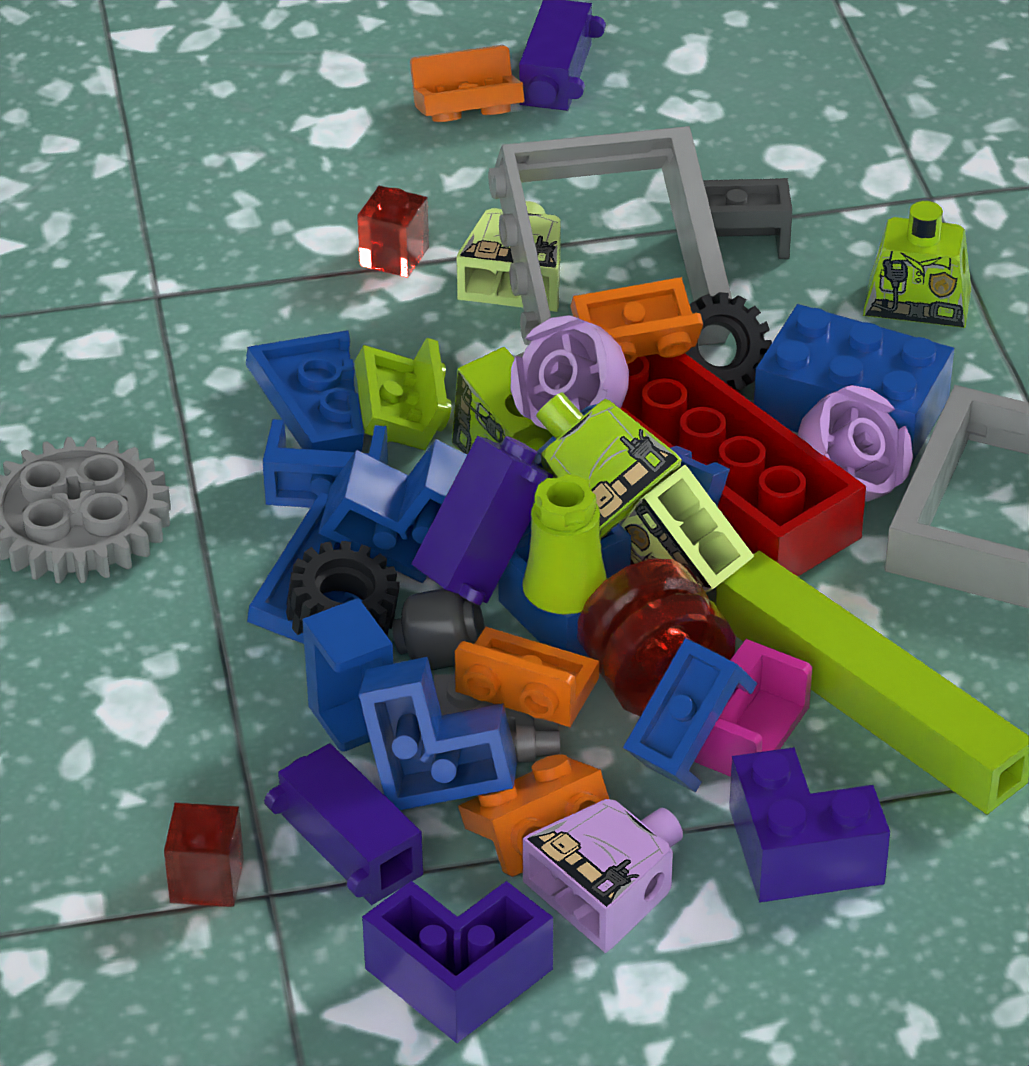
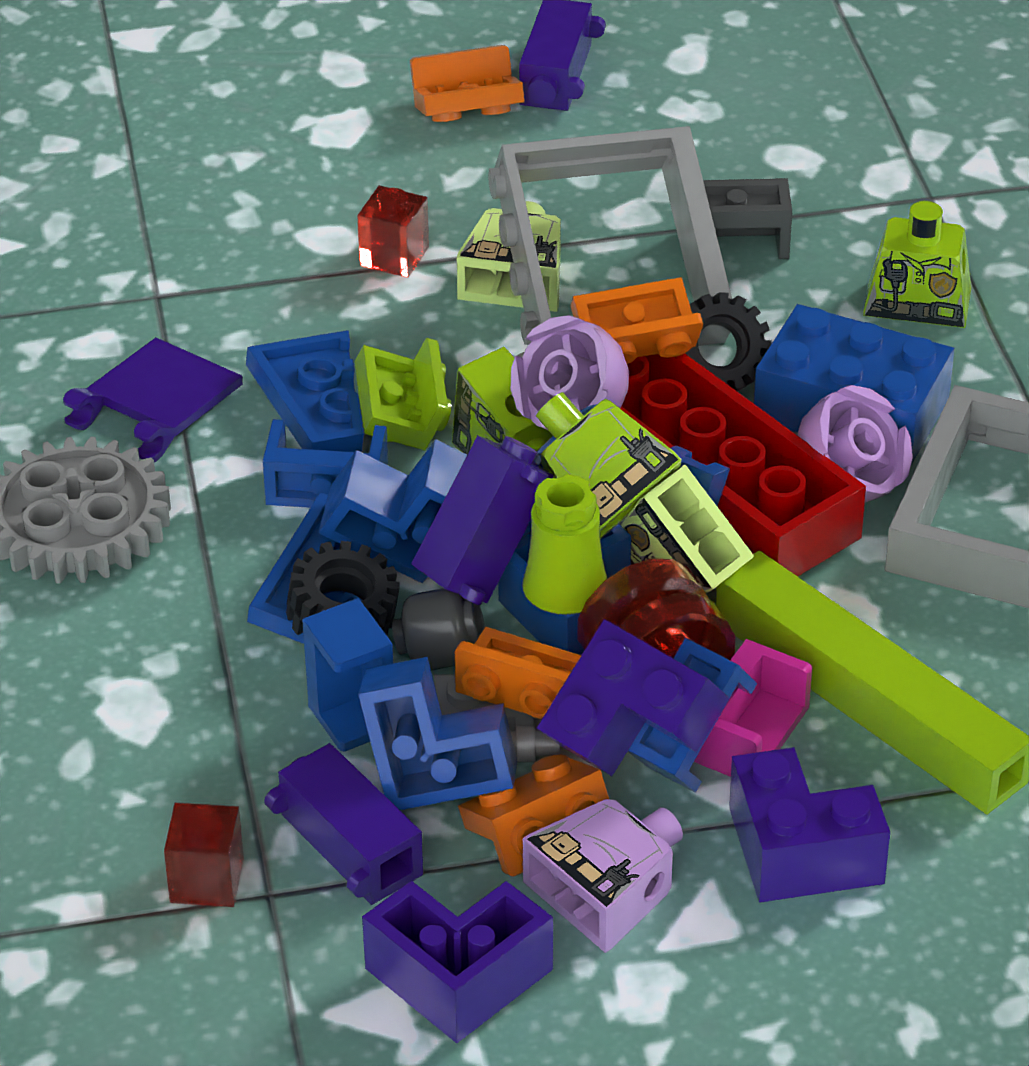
(158, 388): none -> dark purple flag
(621, 688): none -> dark purple brick

